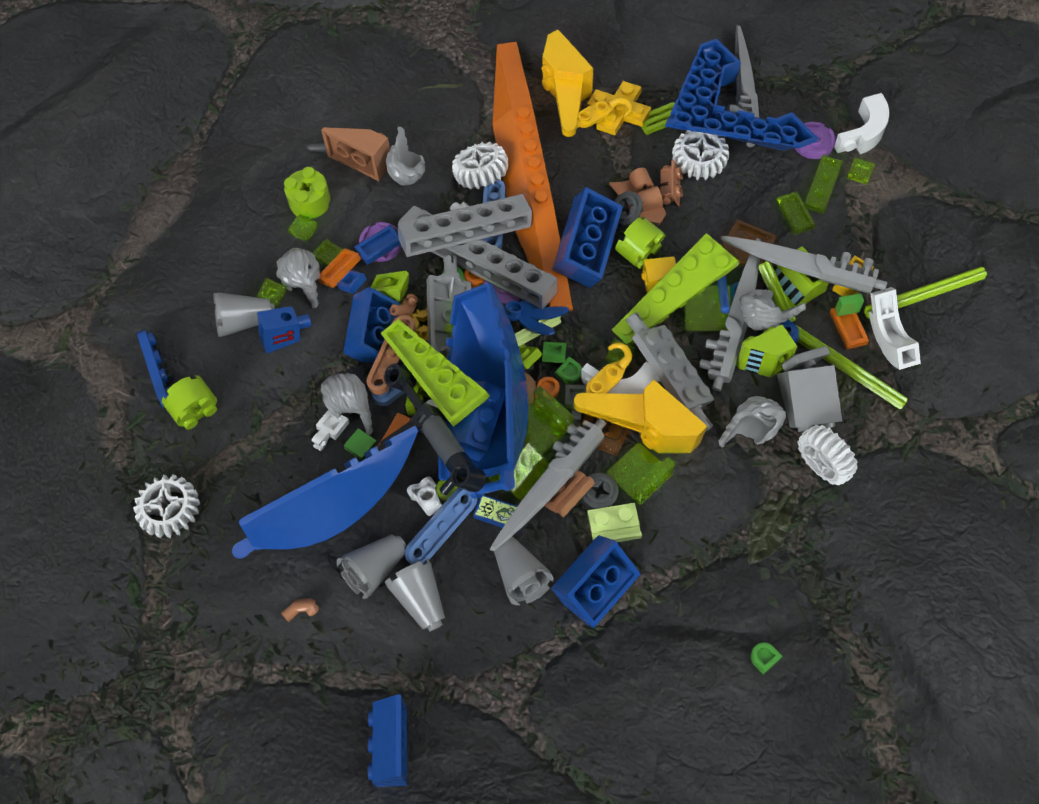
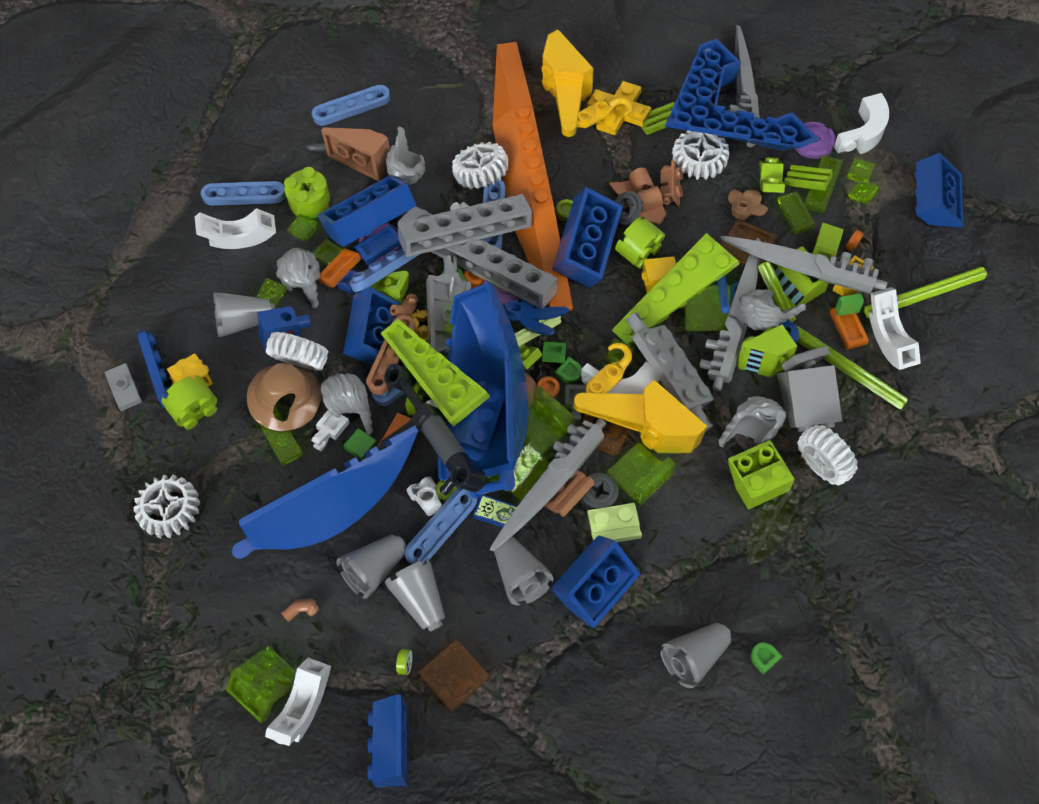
(123, 387): none -> light grey plate
(189, 368): none -> yellow head
(236, 234): none -> white arch
(243, 193): none -> medium blue plate
(261, 682): none -> clear neon green bracket
(277, 381): none -> medium nougat piece
(282, 442): none -> clear neon green tile
(297, 351): none -> white gear
(302, 703): none -> white arch
(350, 105): none -> medium blue plate
(367, 210): none -> blue brick
(379, 269): none -> medium blue plate
(404, 662): none -> lime tile
(454, 675): none -> clear orange tile
(563, 209): none -> lime tile
(695, 653): none -> light grey cone
(746, 204): none -> medium nougat plate
(760, 474): none -> lime slope
(771, 175): none -> lime slope
(809, 175): none -> lime tile
(828, 240): none -> lime slope
(854, 240): none -> orange tile
(863, 192): none -> clear neon green tile
(939, 192): none -> blue slope

